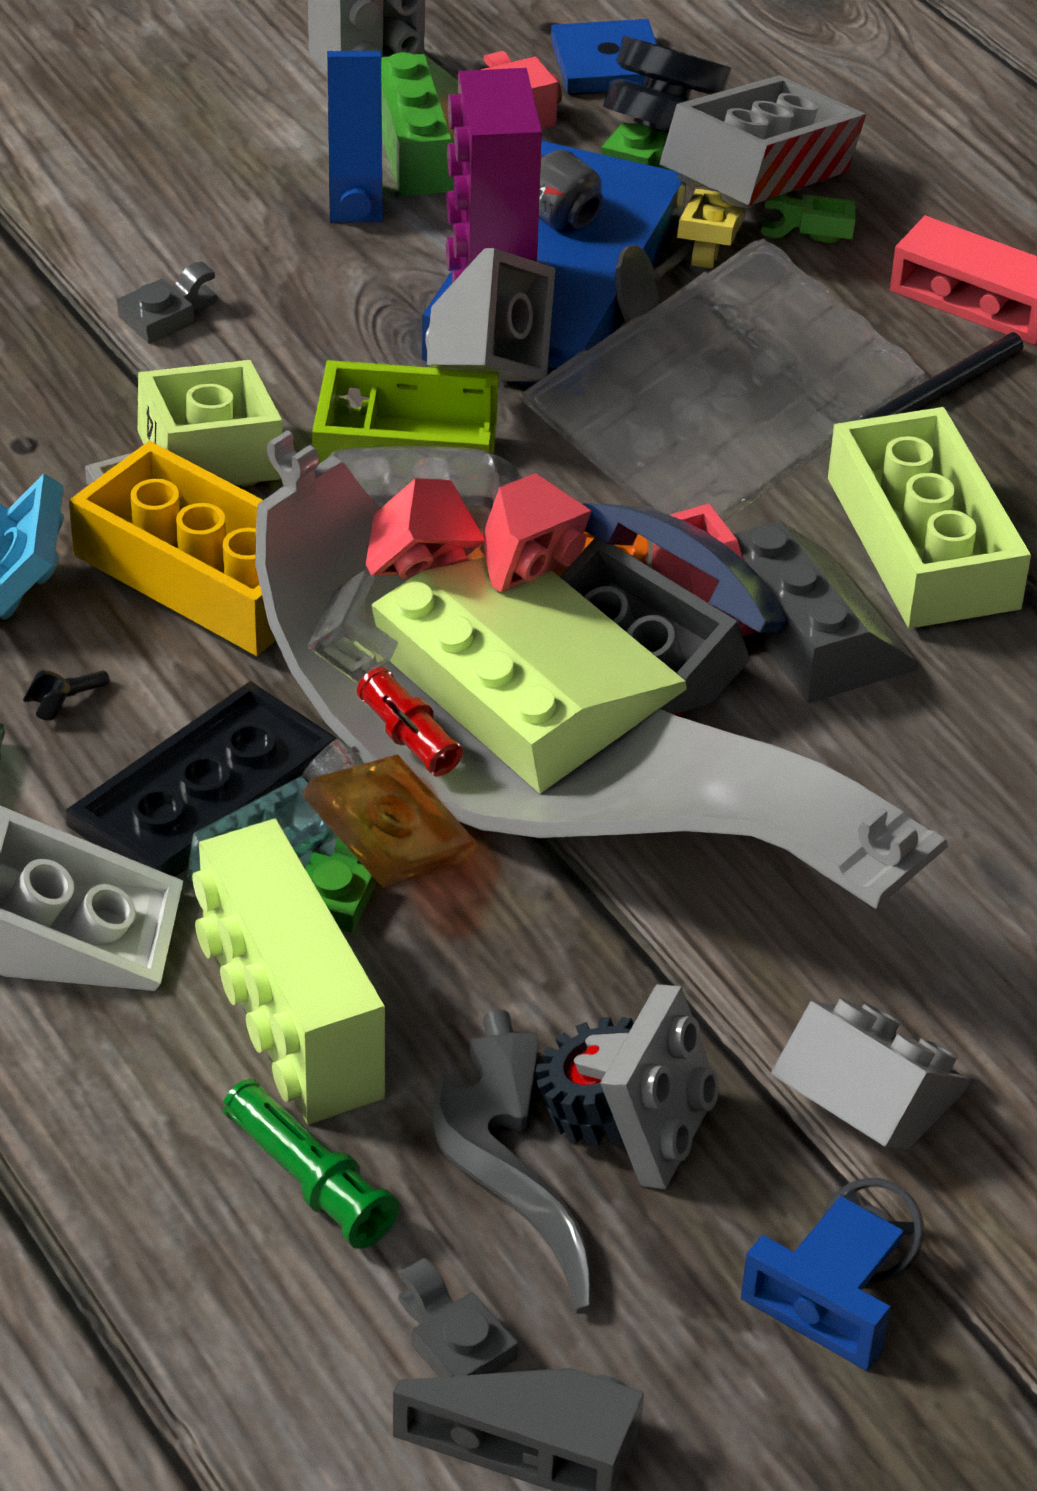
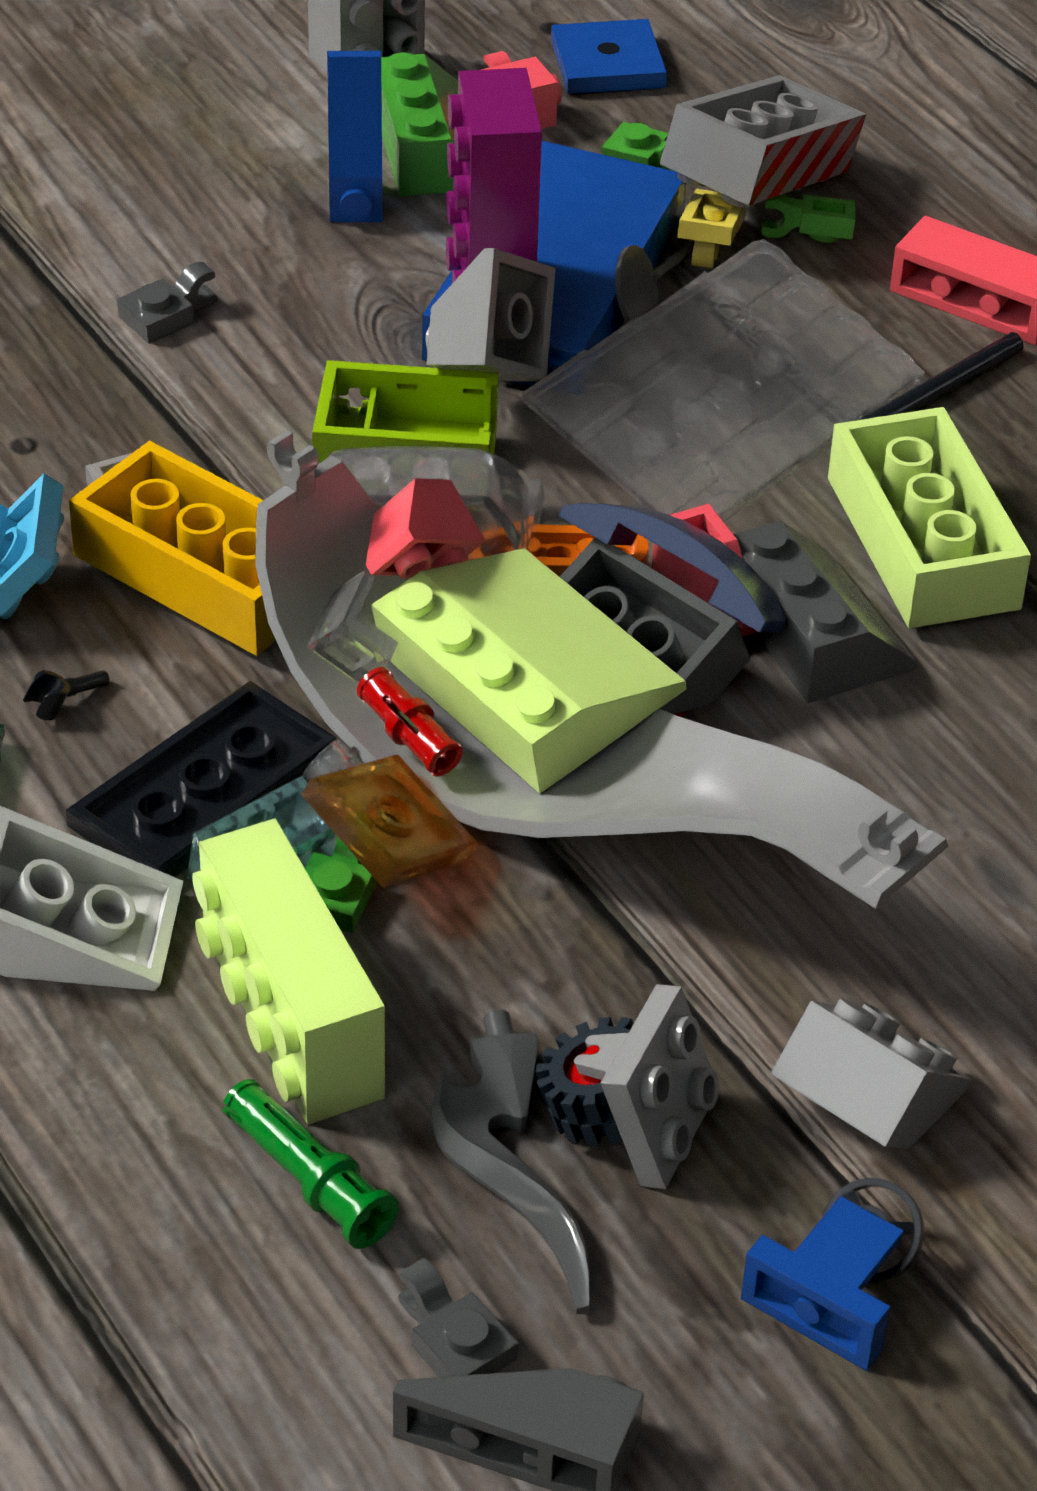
(212, 418): yellowish green brick -> none
(532, 531): coral slope -> none
(568, 191): dark grey head -> none
(667, 82): black wheel -> none

